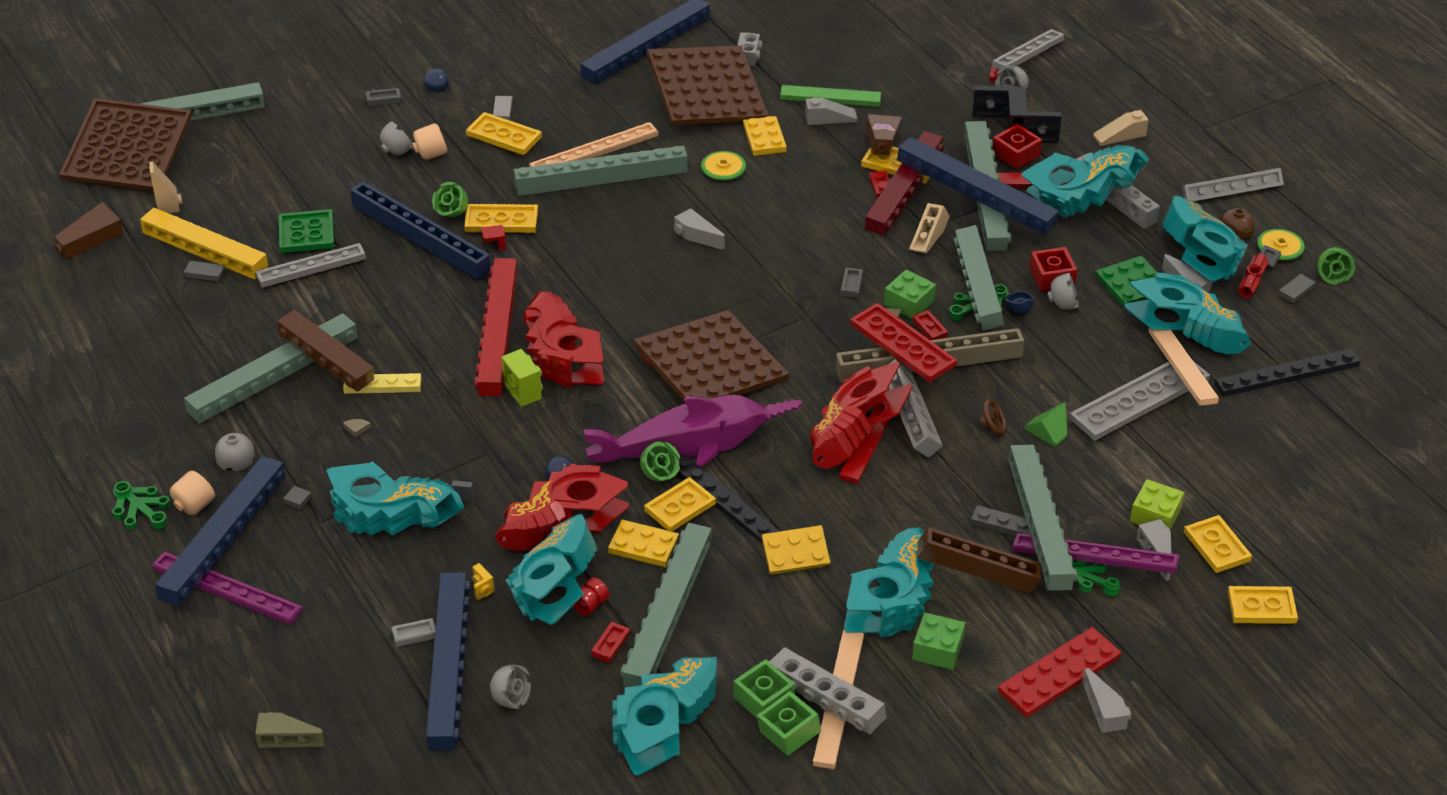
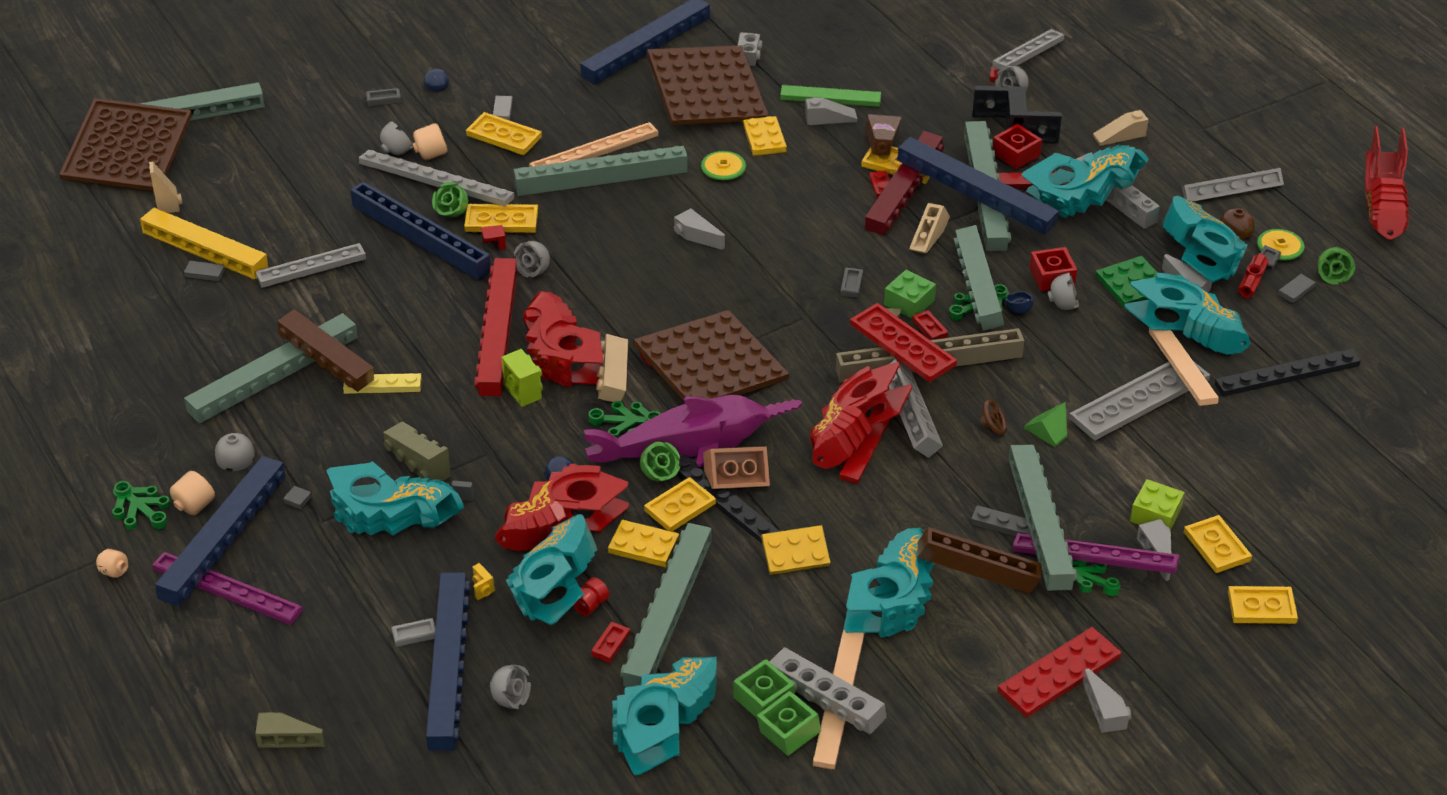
(88, 231): reddish brown slope -> none
(112, 563): none -> light nougat head
(306, 231): green plate -> none
(357, 426): dark tan tile -> none
(417, 452): none -> olive wedge
(435, 177): none -> light grey plate
(532, 258): none -> light grey cylinder
(597, 416): none -> green plant
(613, 370): none -> tan brick
(736, 467): none -> nougat slope
(938, 641): bright green brick -> none
(1386, 188): none -> red animal

